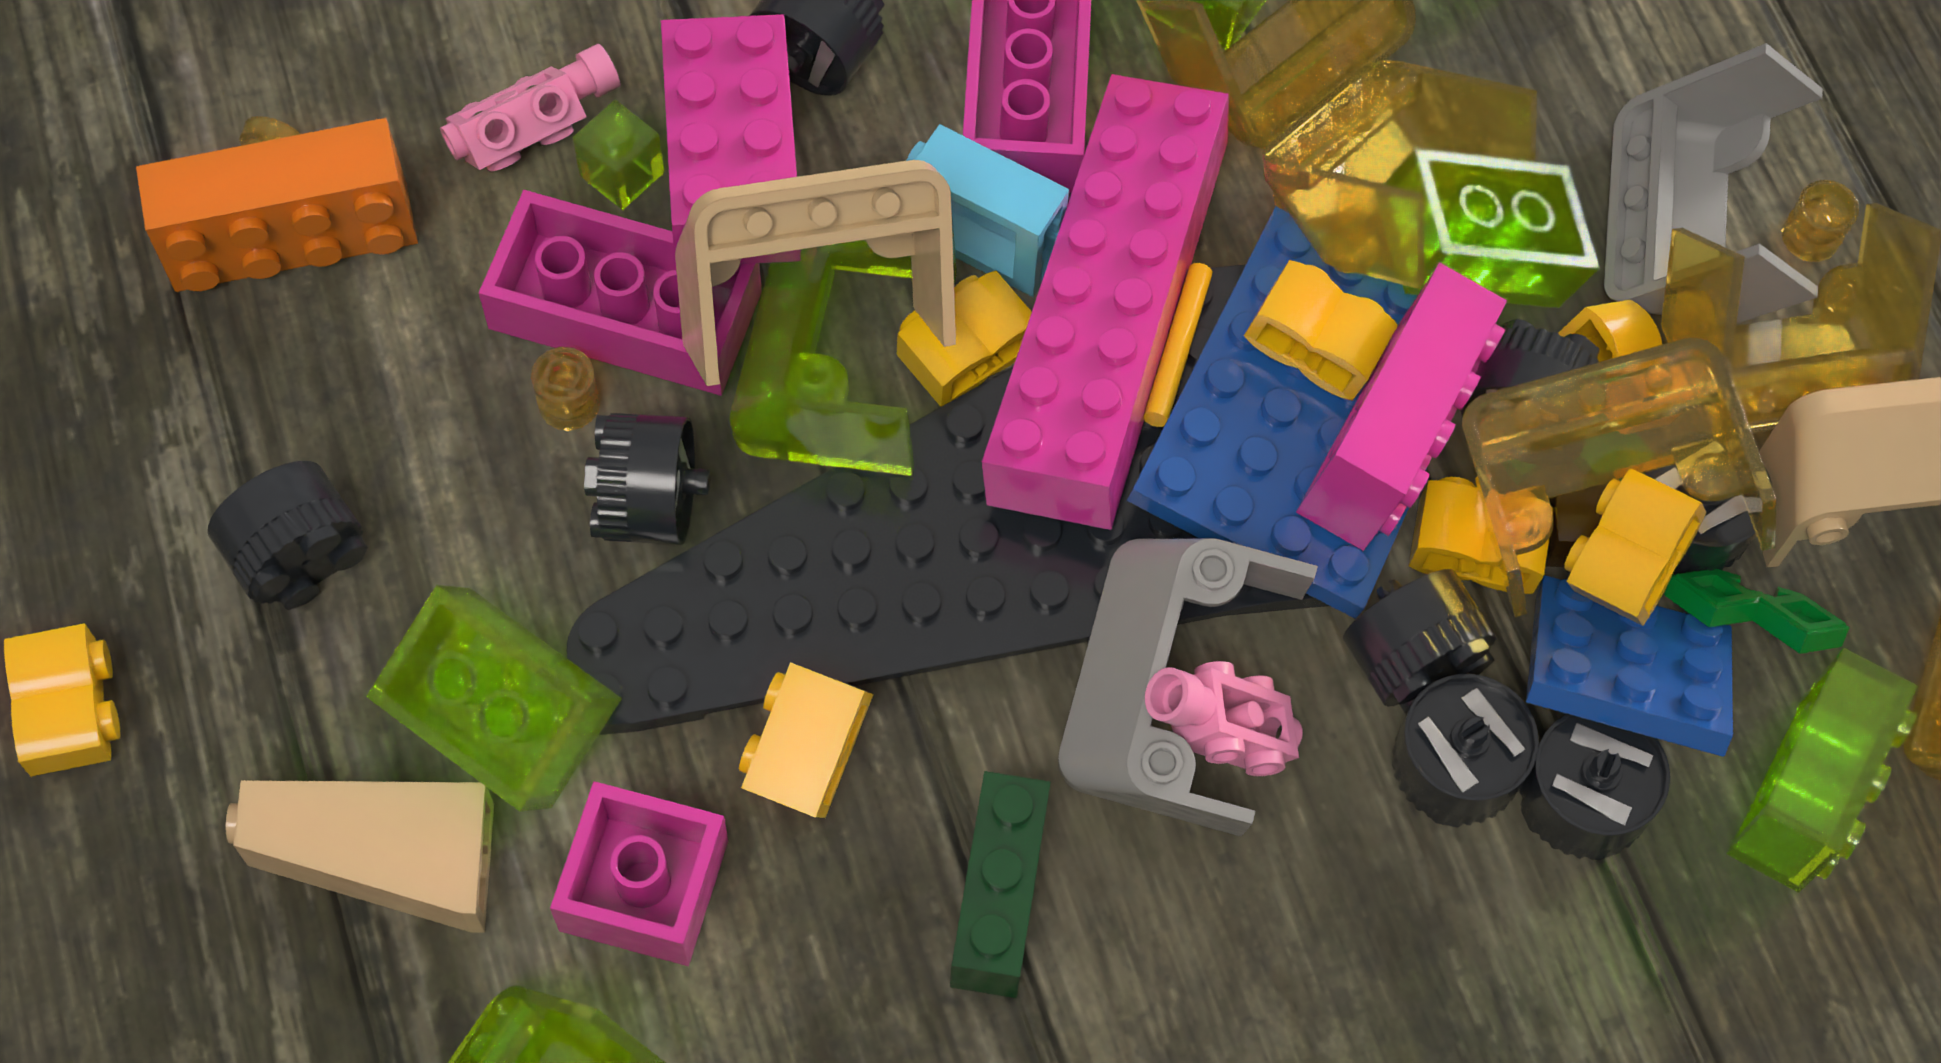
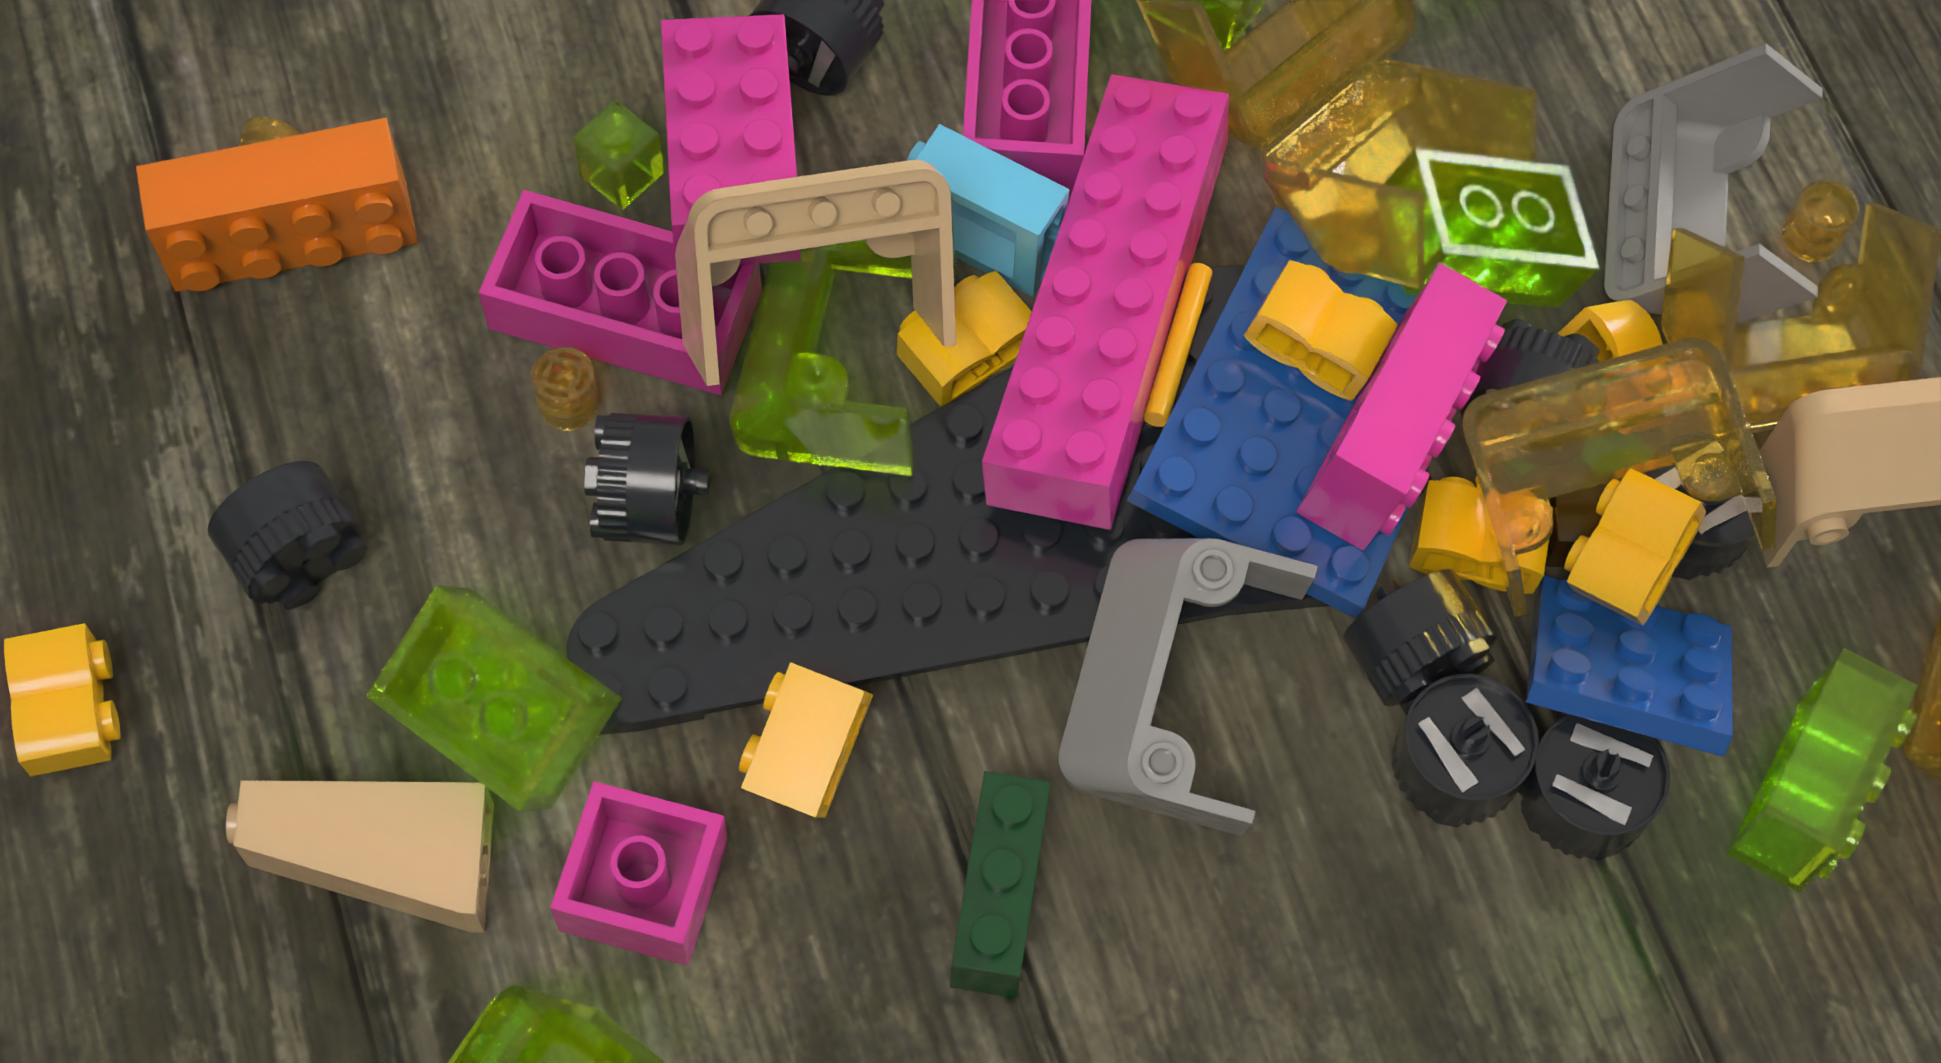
(532, 115): bright pink brick -> none
(1227, 716): bright pink brick -> none
(1790, 616): green tile -> none

